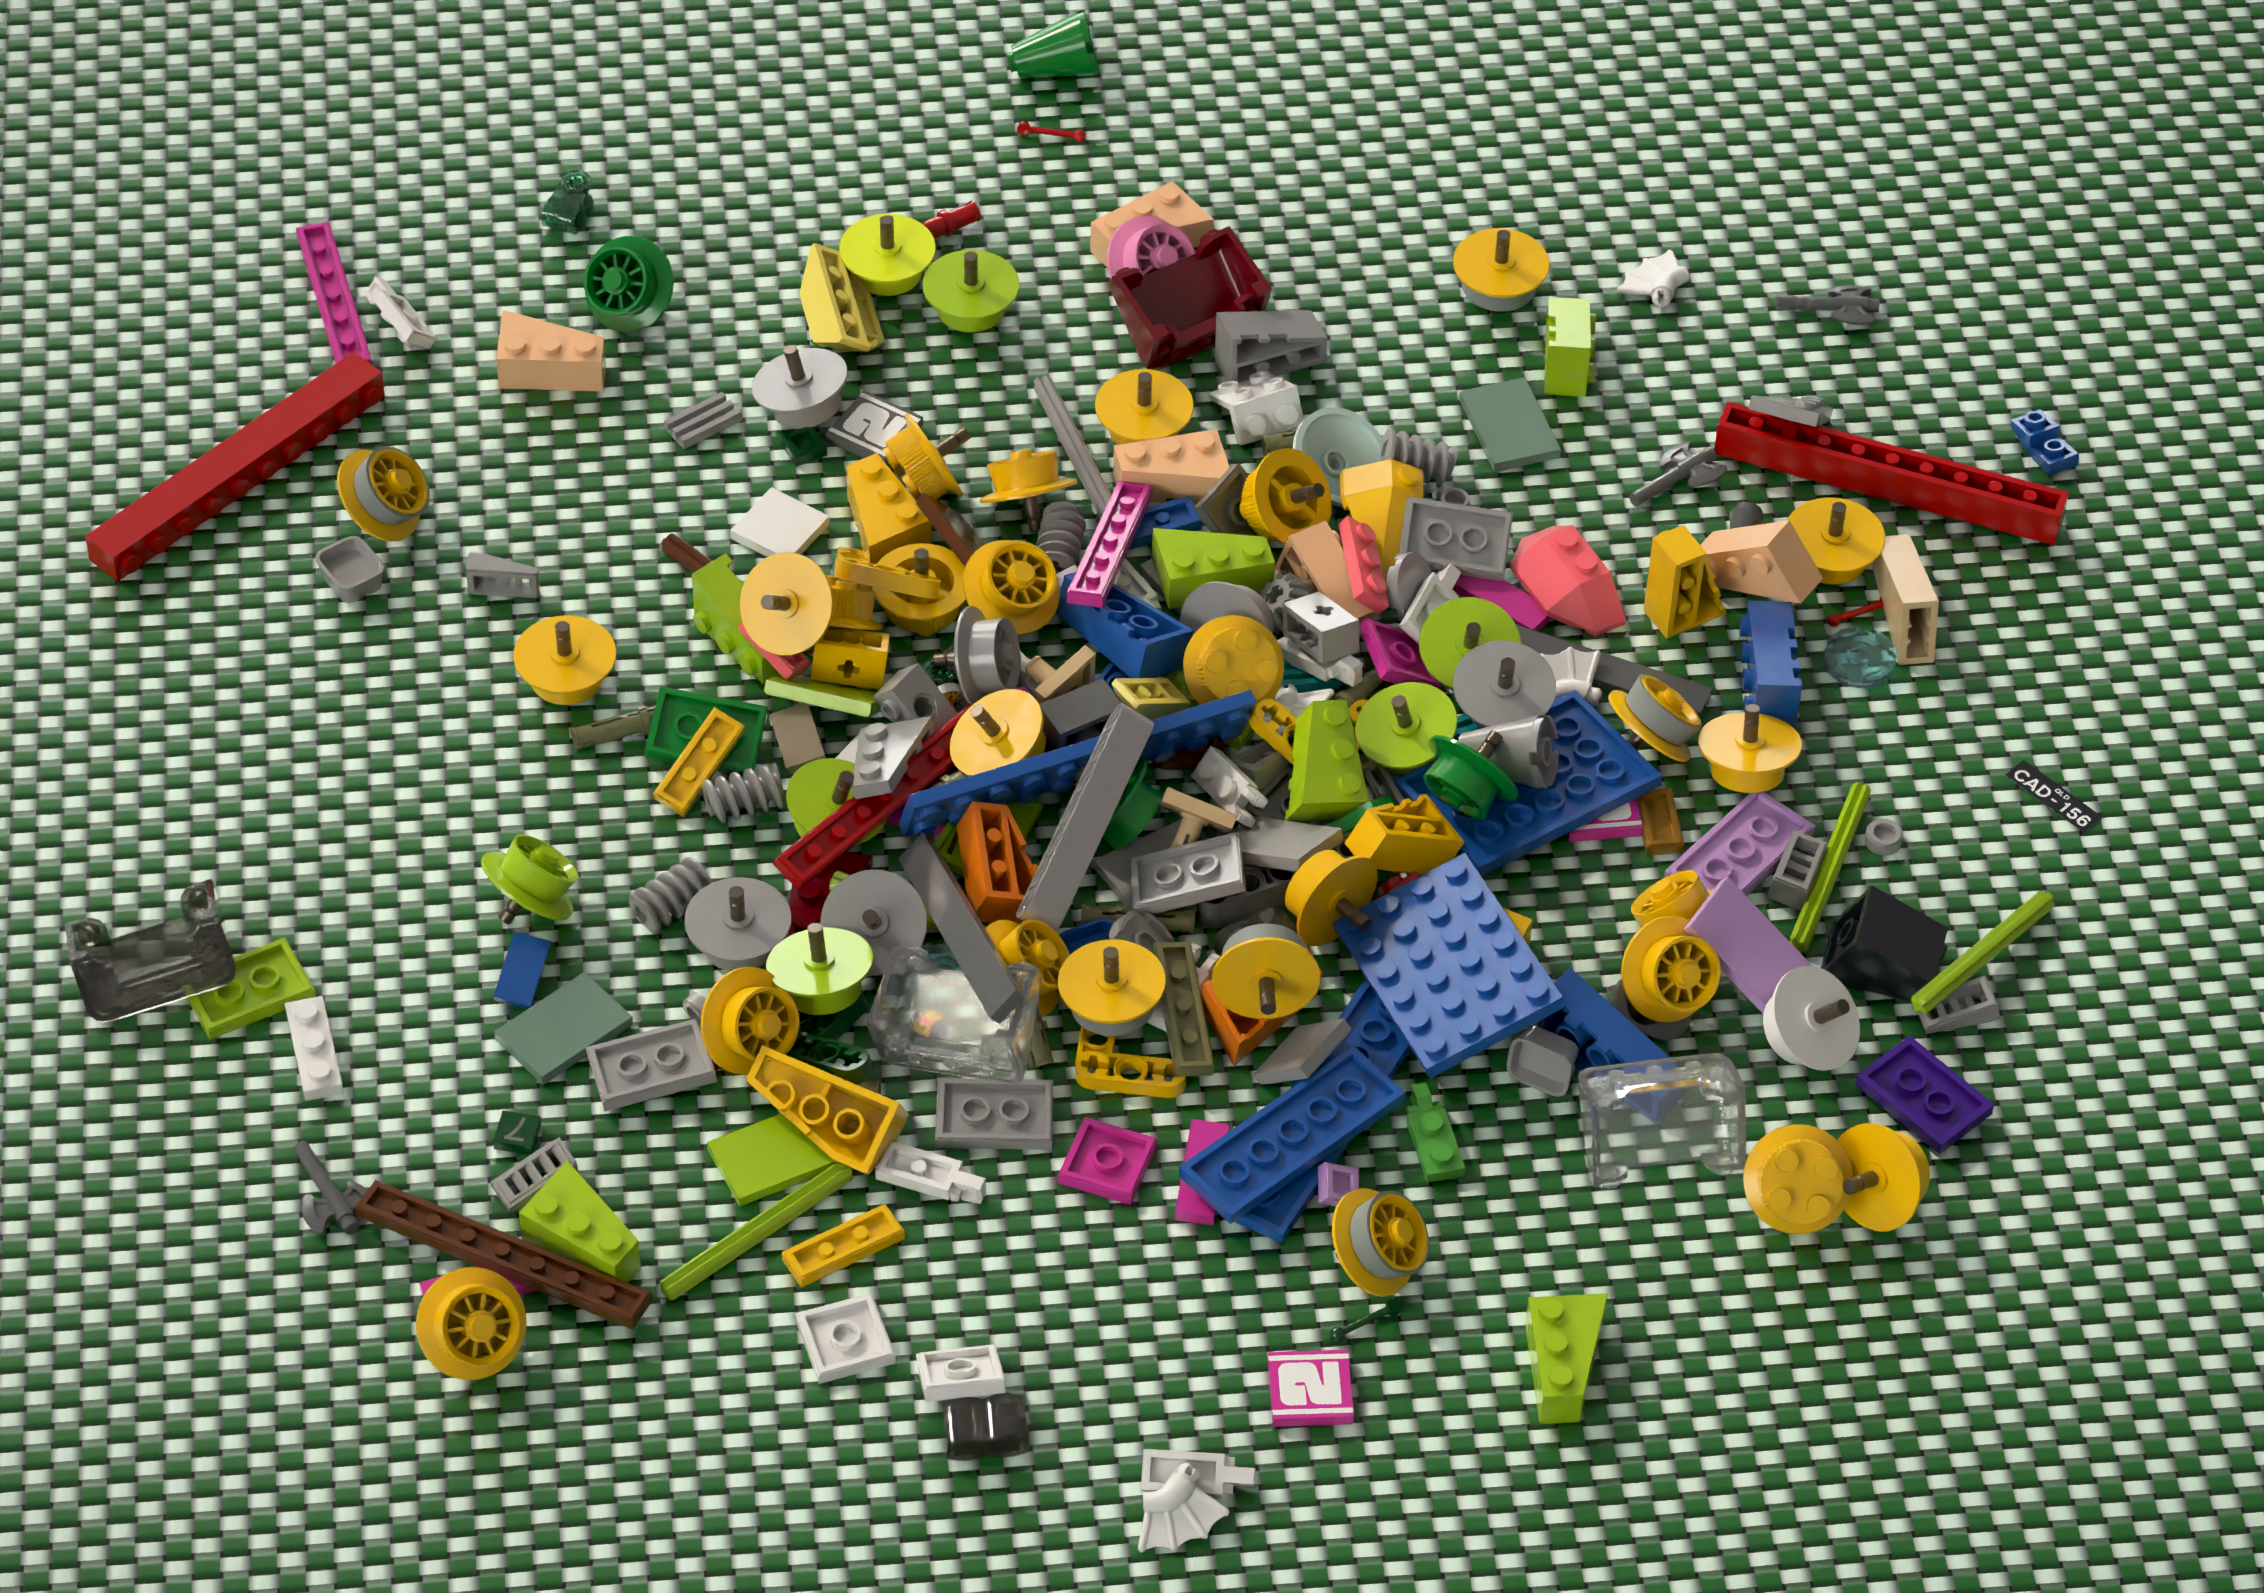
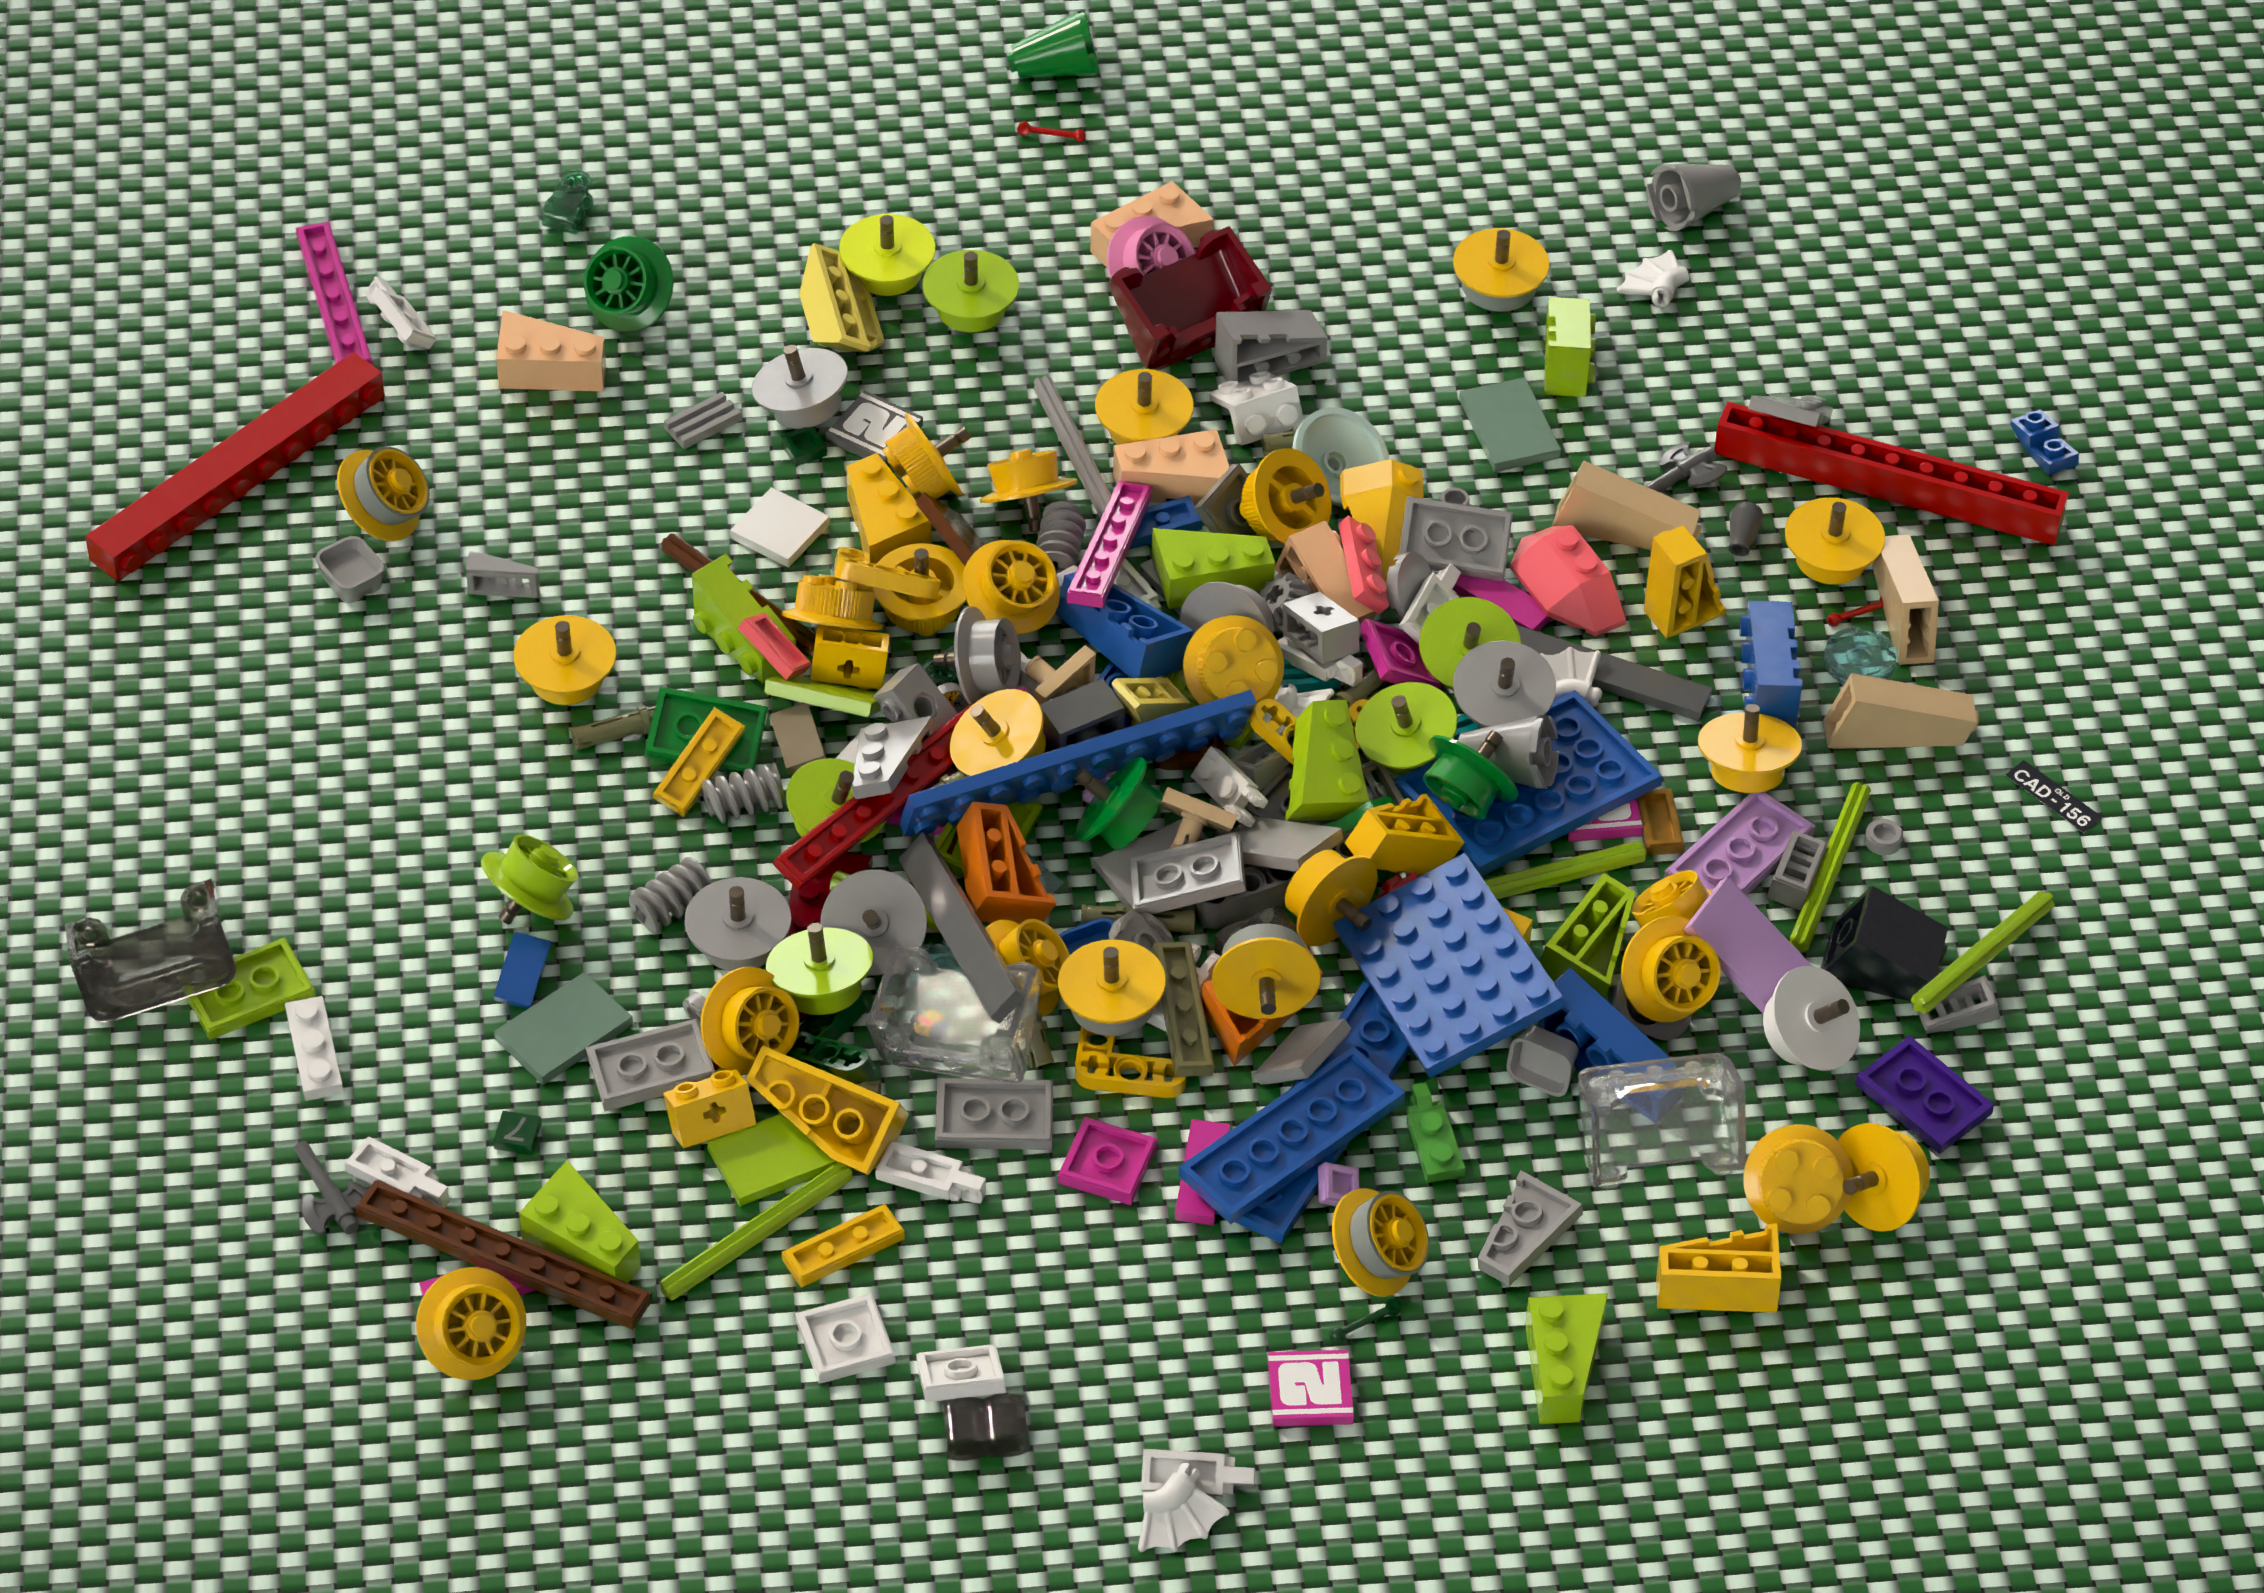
(382, 1163): none -> white hinge
(542, 1159): light grey slope -> none
(709, 1108): none -> yellow brick
(786, 603): yellow piece -> none
(948, 222): red pin -> none
(1086, 817): light grey beam -> none
(1424, 455): light grey piece -> none
(1527, 1228): none -> light grey wing
(1567, 869): none -> lime axle
(1591, 935): none -> lime wedge
(1621, 510): none -> tan slope
(1657, 717): piece -> none
(1689, 192): none -> light grey cone
(1722, 1273): none -> yellow wedge
(1762, 561): light nougat wedge -> none
(1846, 302): dark grey piece -> none
(1897, 714): none -> tan slope

